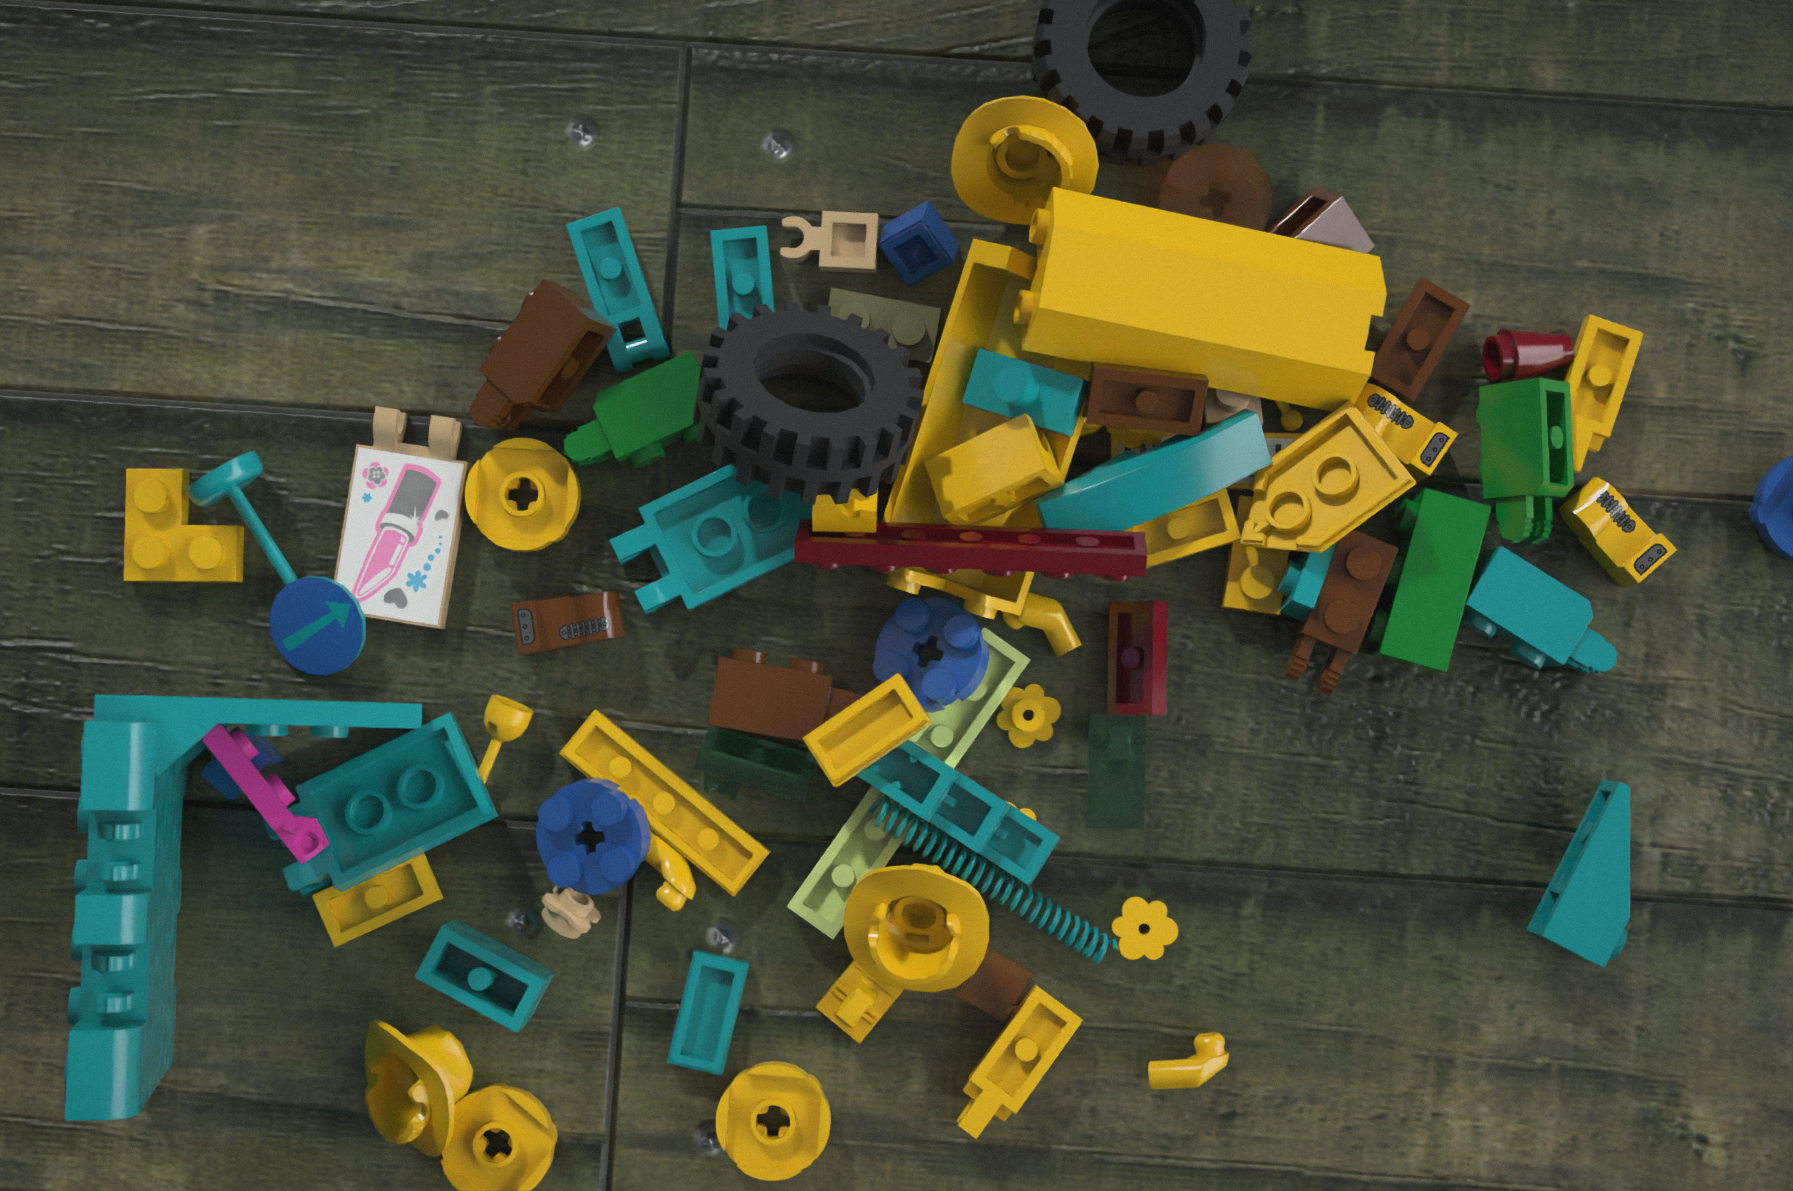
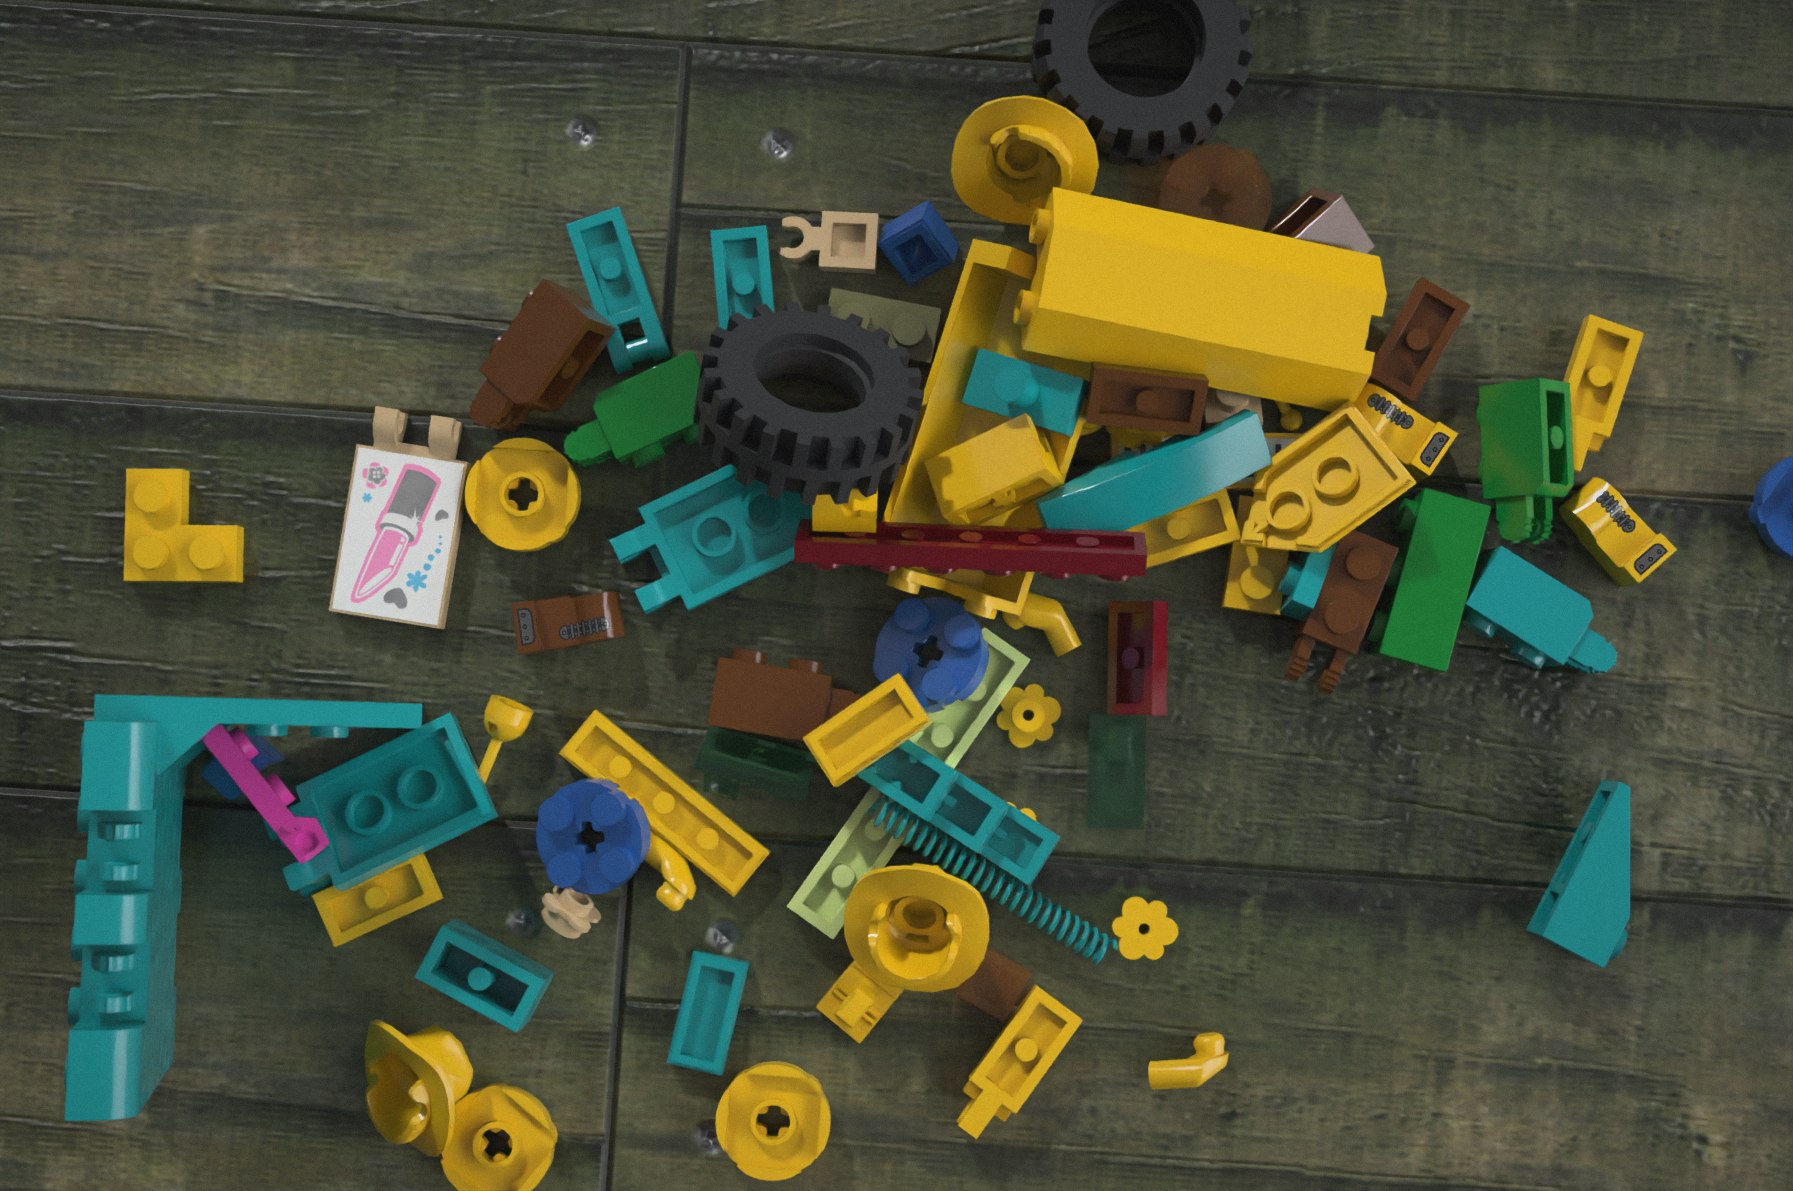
(313, 617): piece -> none
(1523, 354): dark red cone -> none

